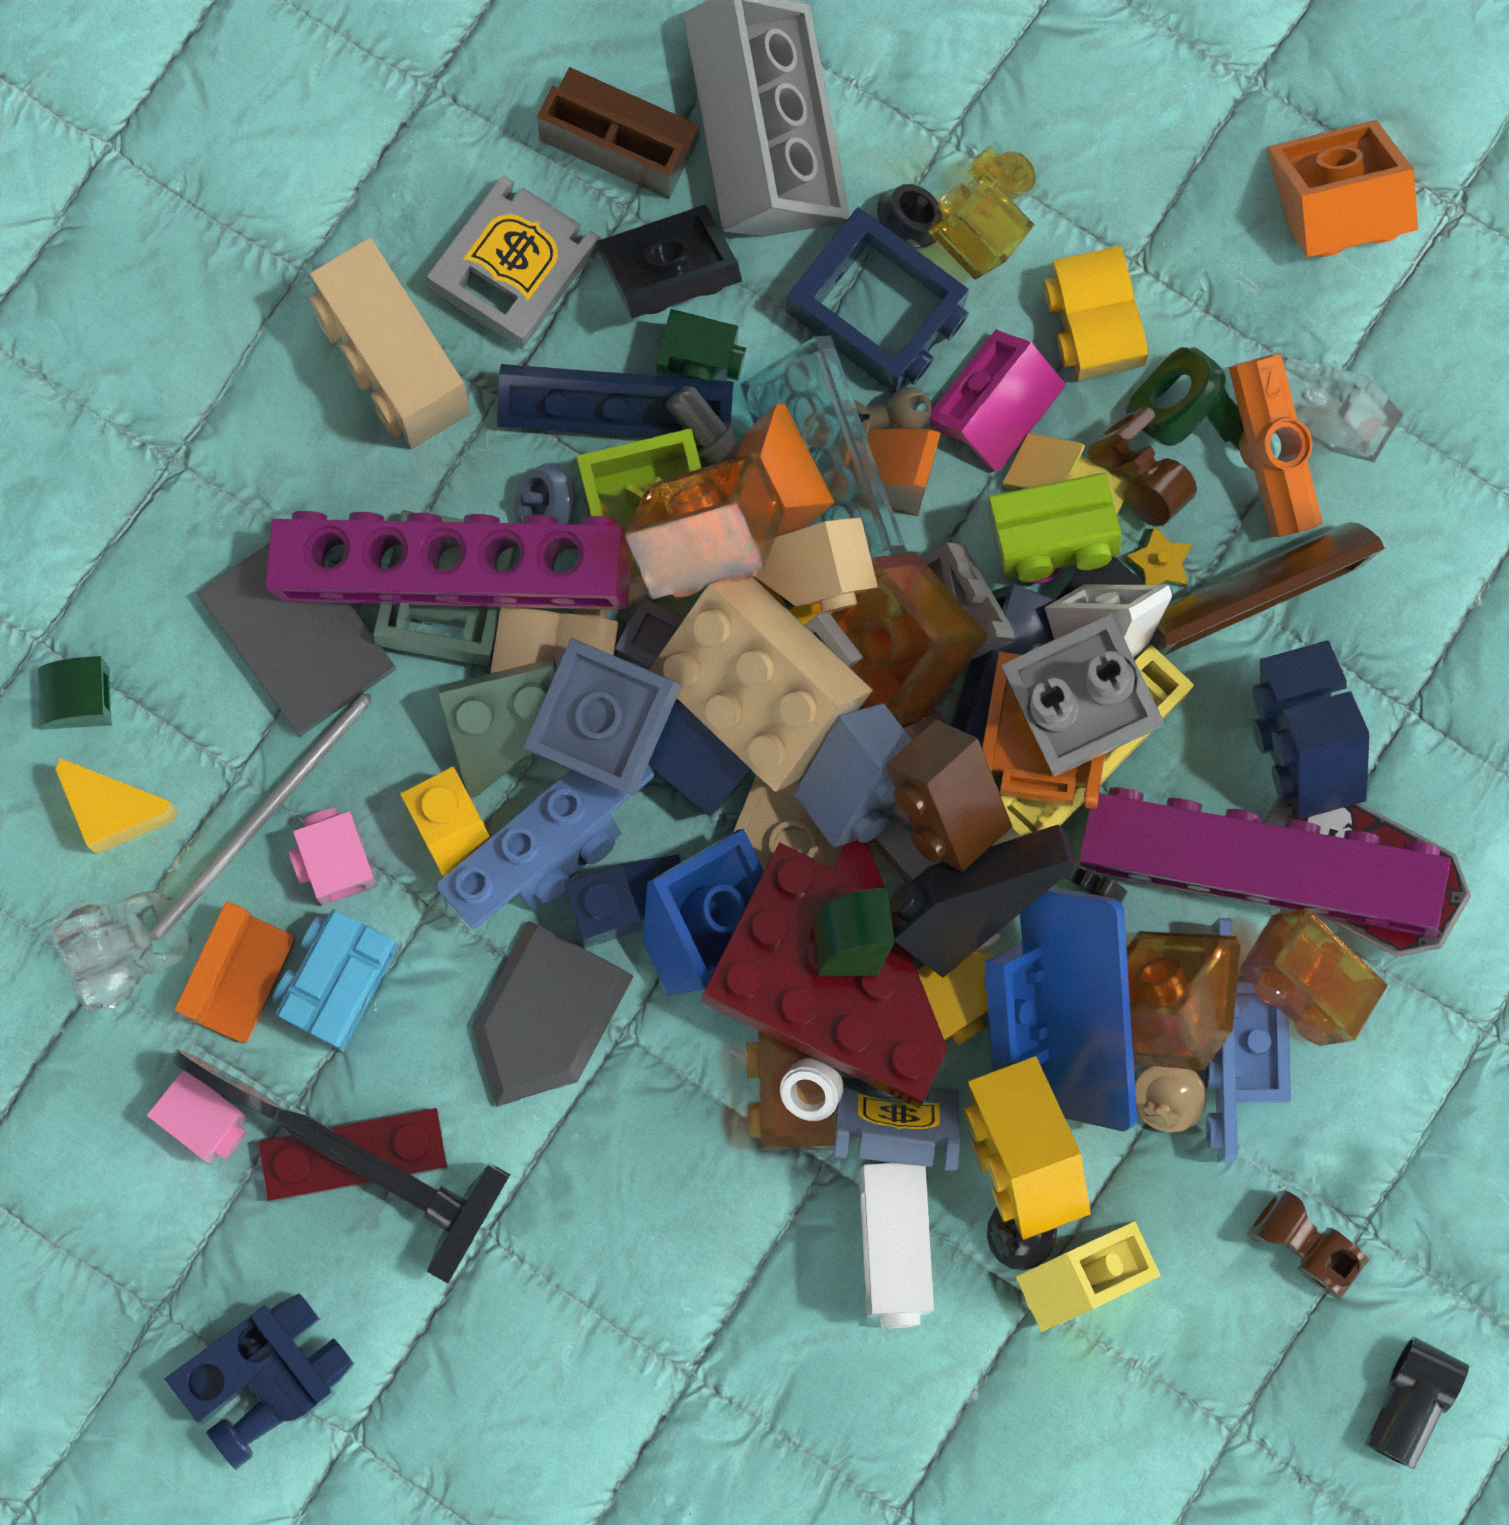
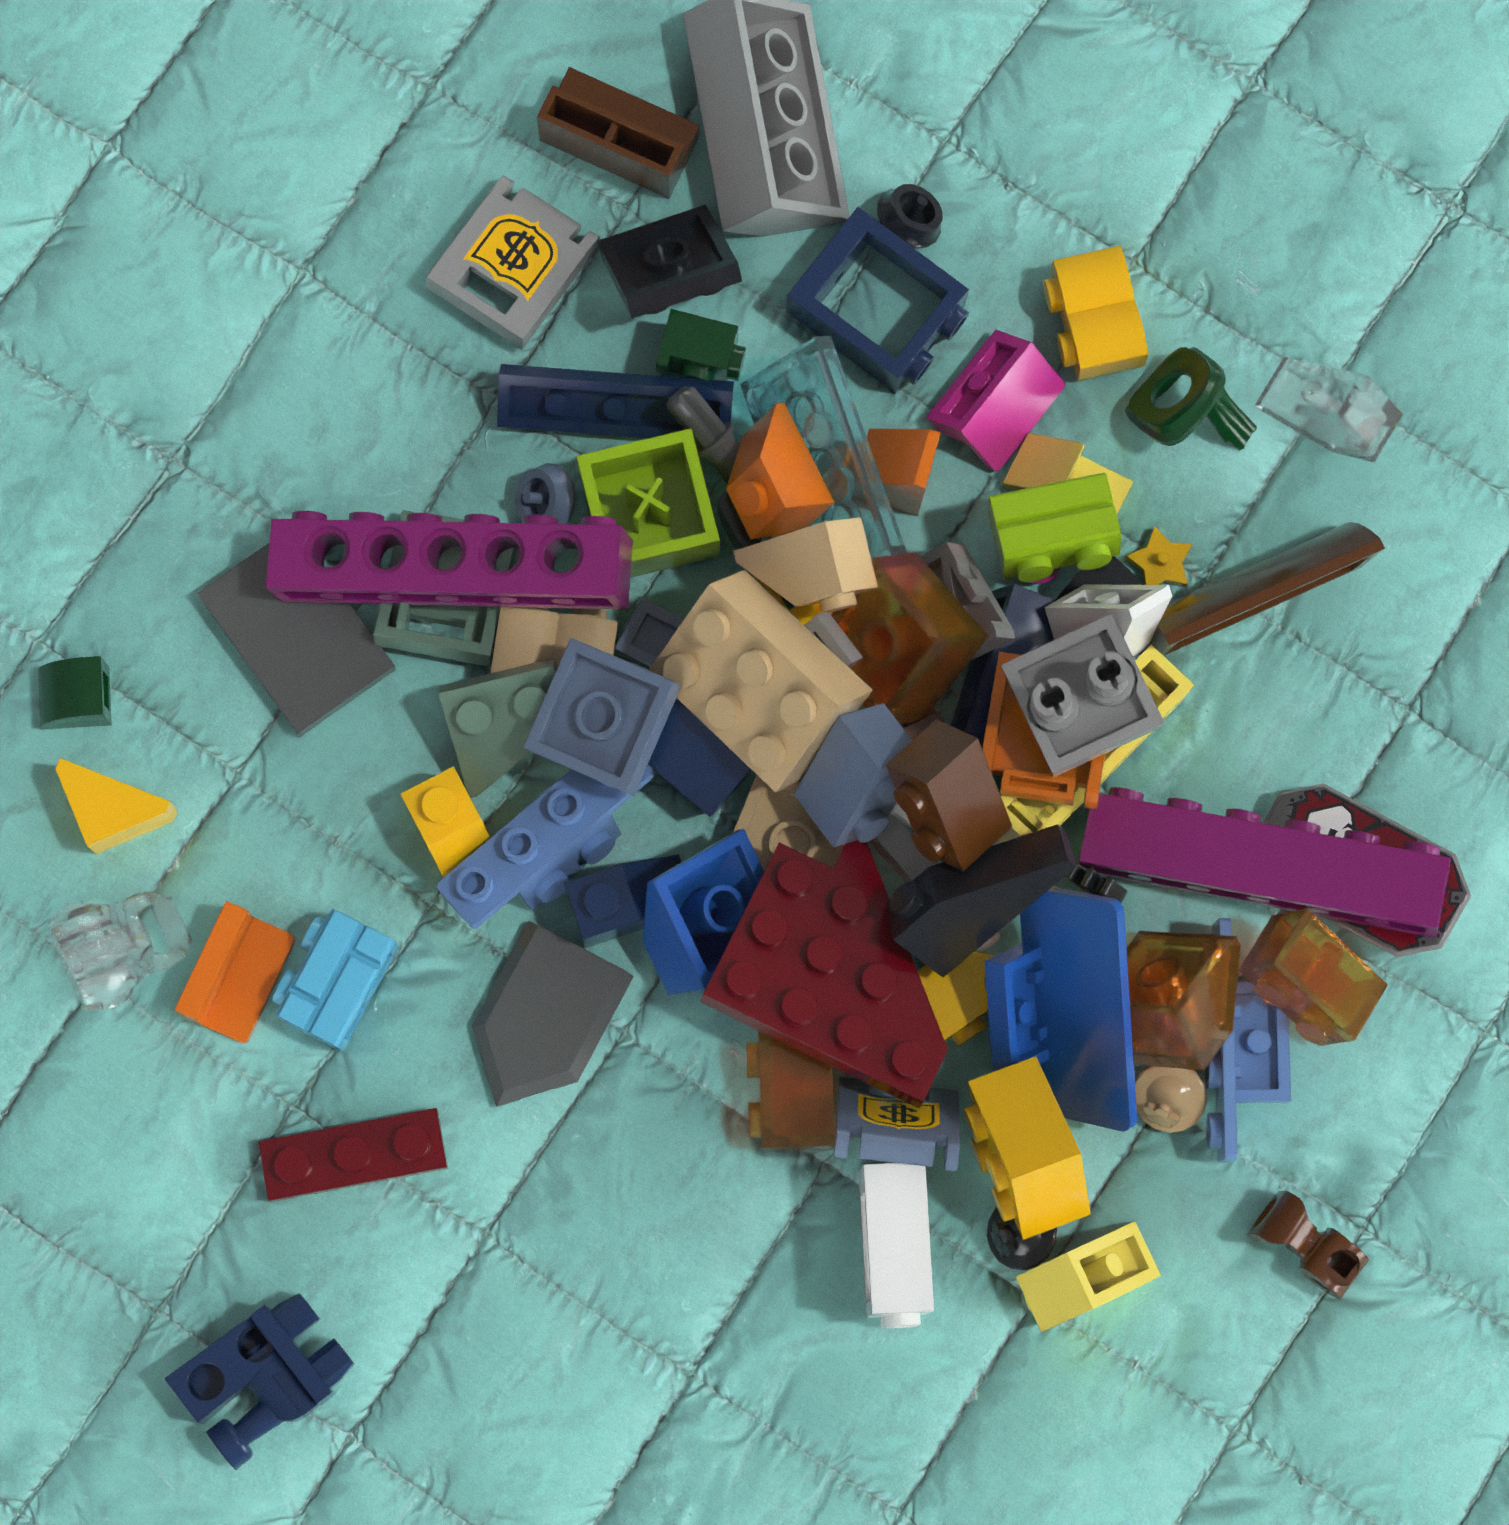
(200, 1118): bright pink brick -> none
(260, 817): light grey axle -> none
(332, 856): bright pink brick -> none
(387, 345): tan brick -> none
(456, 1215): black piece -> none
(705, 527): clear orange brick -> none
(819, 1072): white piece -> none
(854, 933): dark green brick -> none
(898, 411): dark tan arm -> none
(980, 220): clear yellow brick -> none
(1156, 487): reddish brown leg -> none
(1265, 410): orange piece -> none
(1312, 736): dark blue piece -> none
(1344, 188): orange slope -> none
(1423, 1387): black piece -> none

